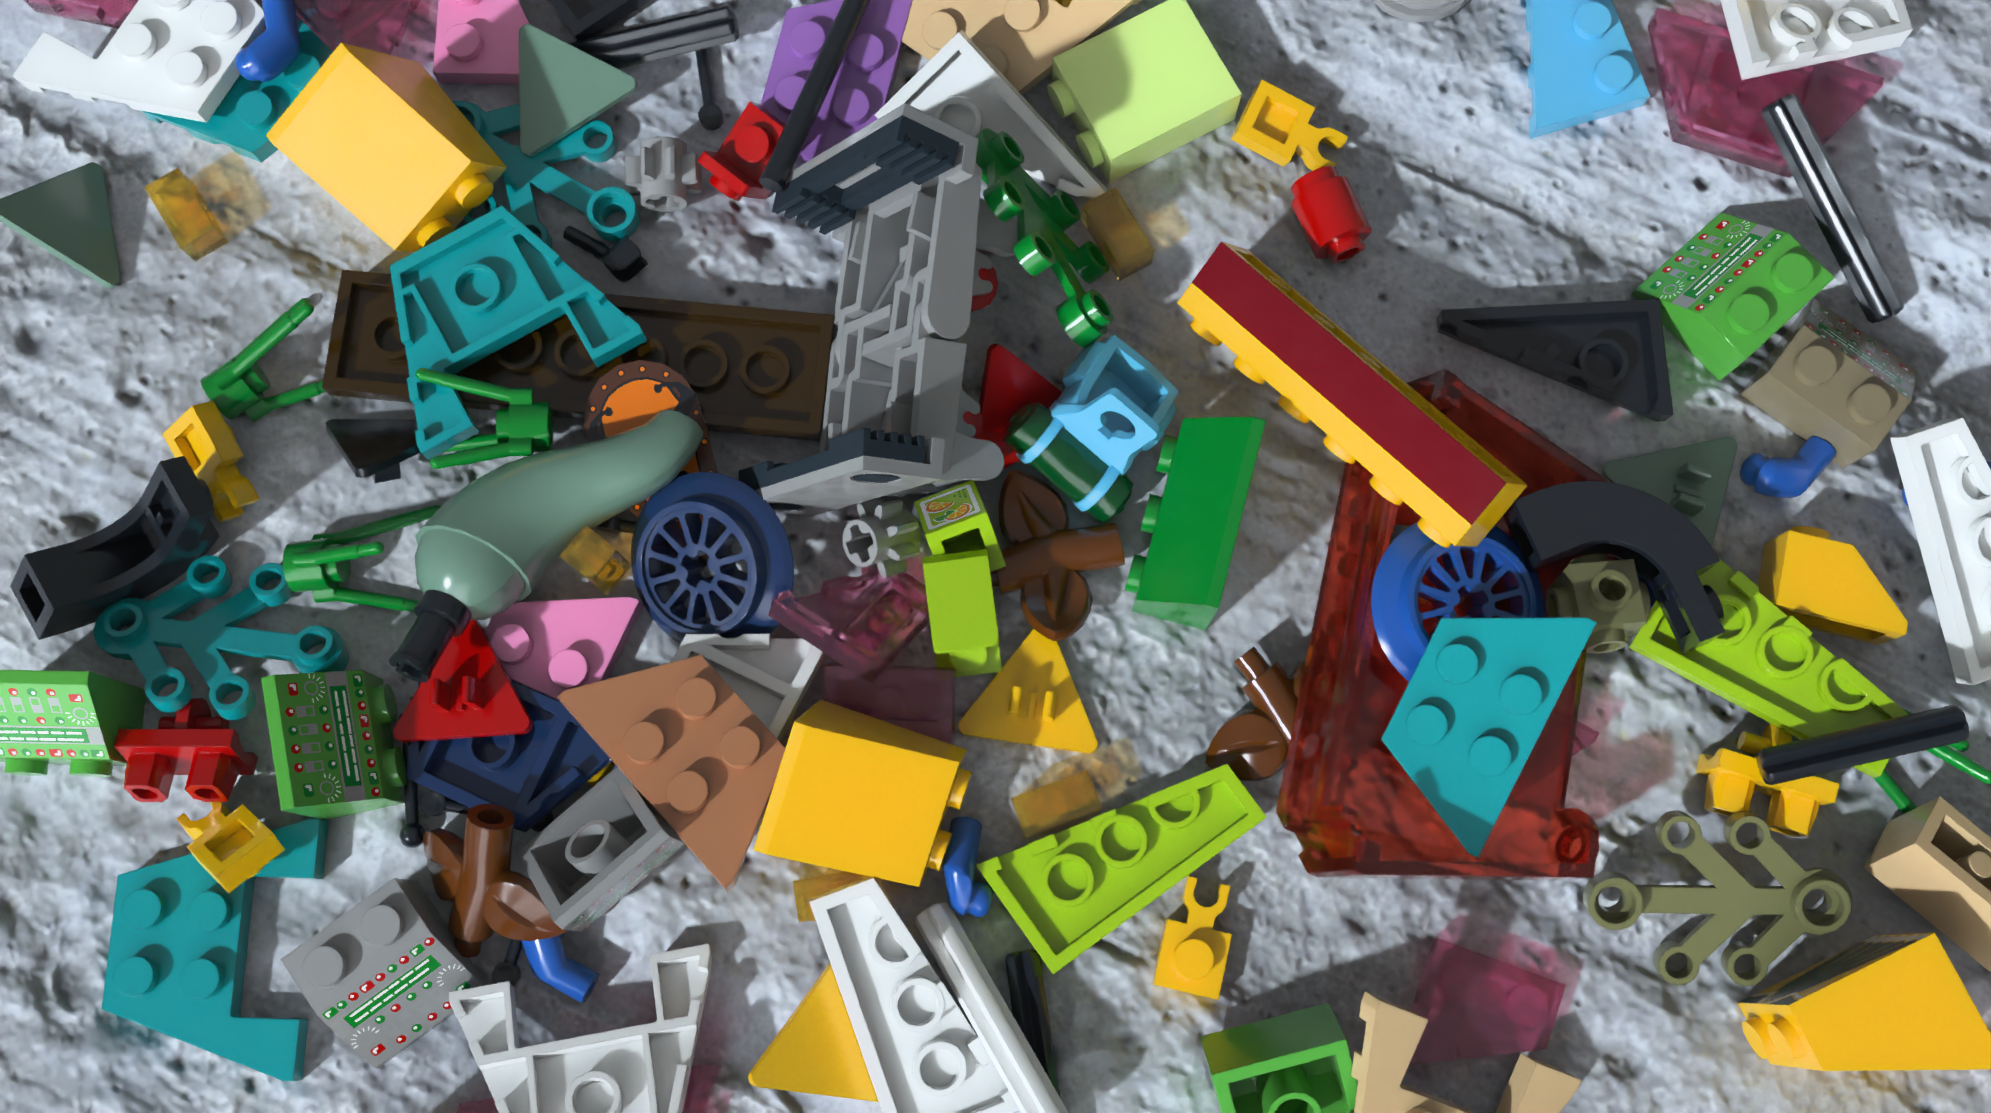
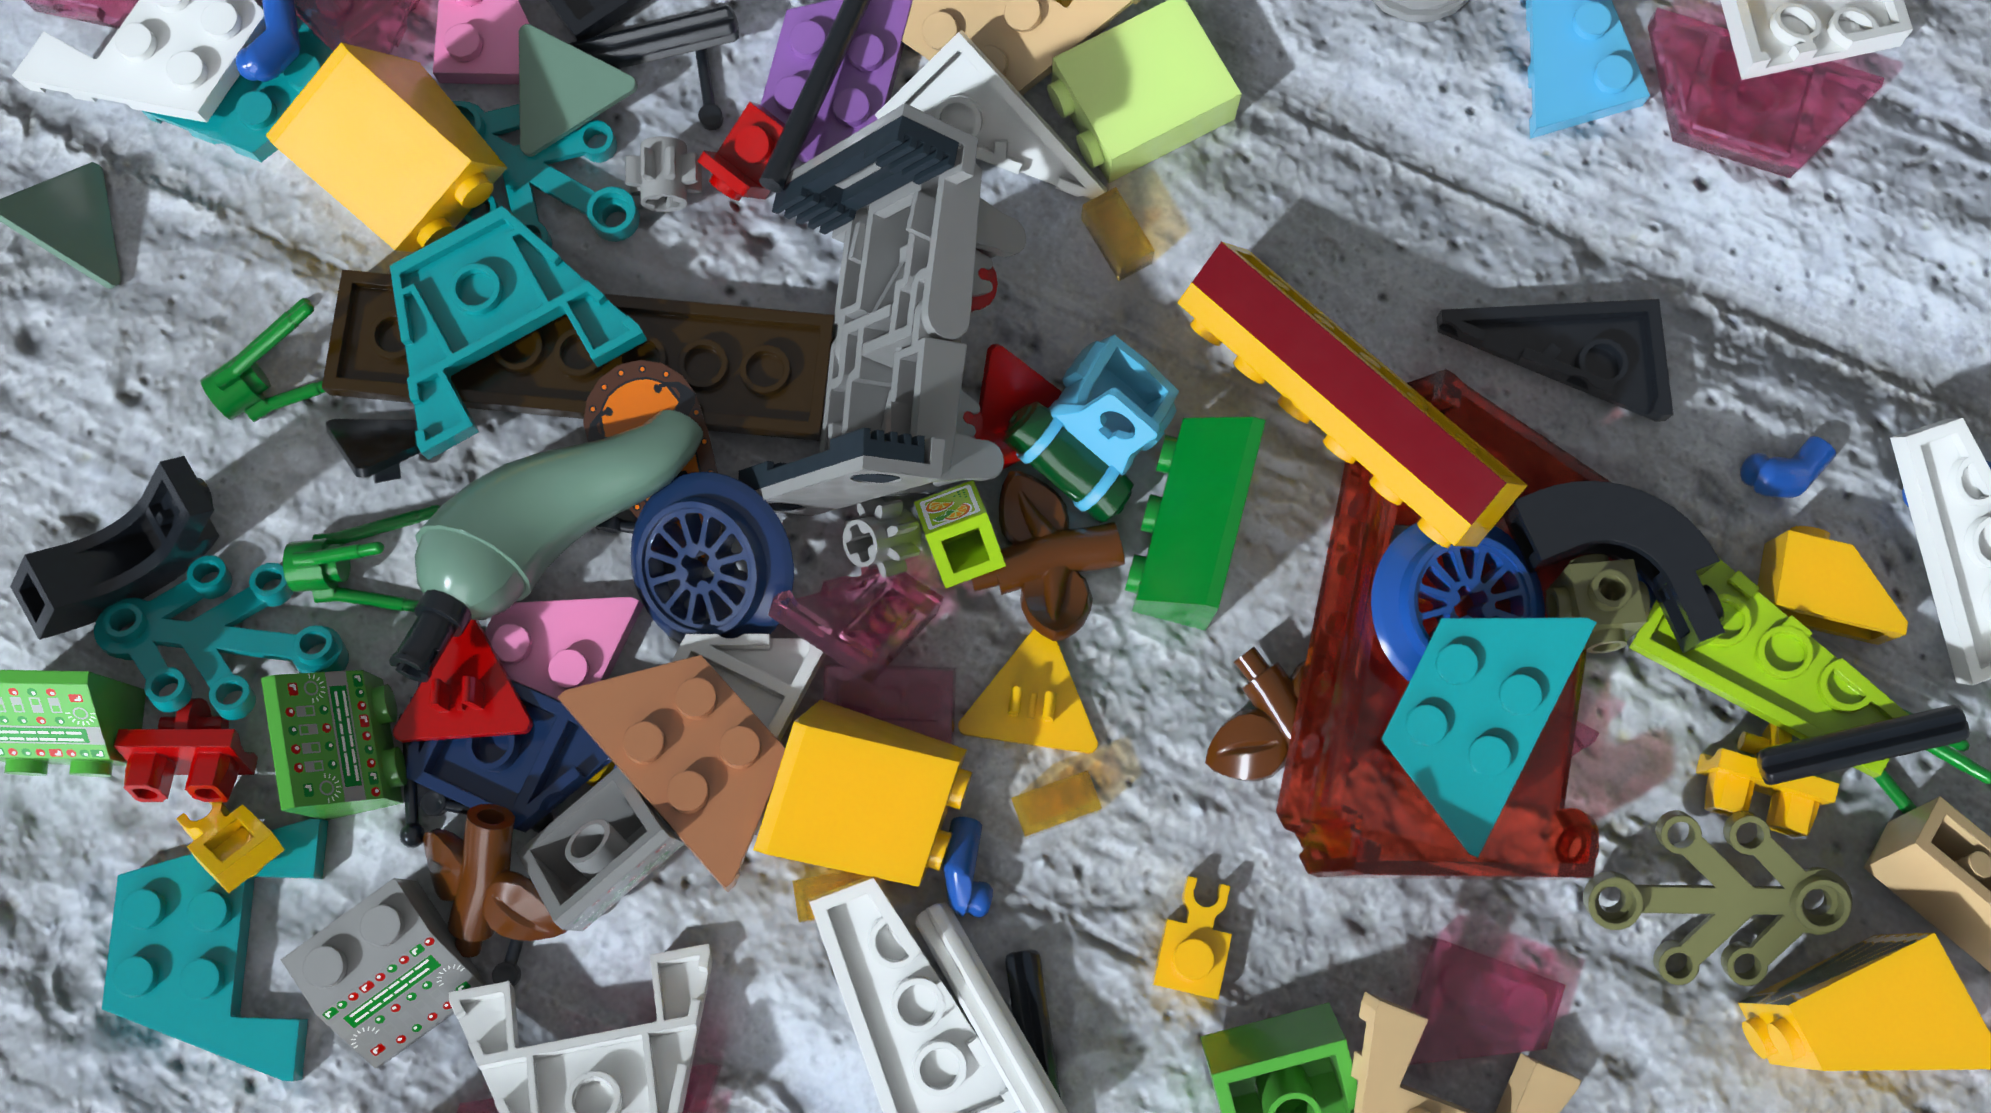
(186, 214): clear yellow piece -> none
(212, 454): yellow plate -> none
(520, 429): green plant -> none
(557, 970): blue arm -> none
(595, 560): clear yellow piece -> none
(621, 259): black hand -> none
(816, 1049): yellow piece -> none
(962, 612): lime slope -> none
(1042, 235): green plant -> none
(1102, 872): lime wing -> none
(1278, 127): yellow plate -> none
(1330, 214): red brick -> none
(1685, 477): sand green piece -> none
(1733, 289): bright green slope -> none
(1832, 208): black axle -> none
(1832, 384): dark tan slope -> none

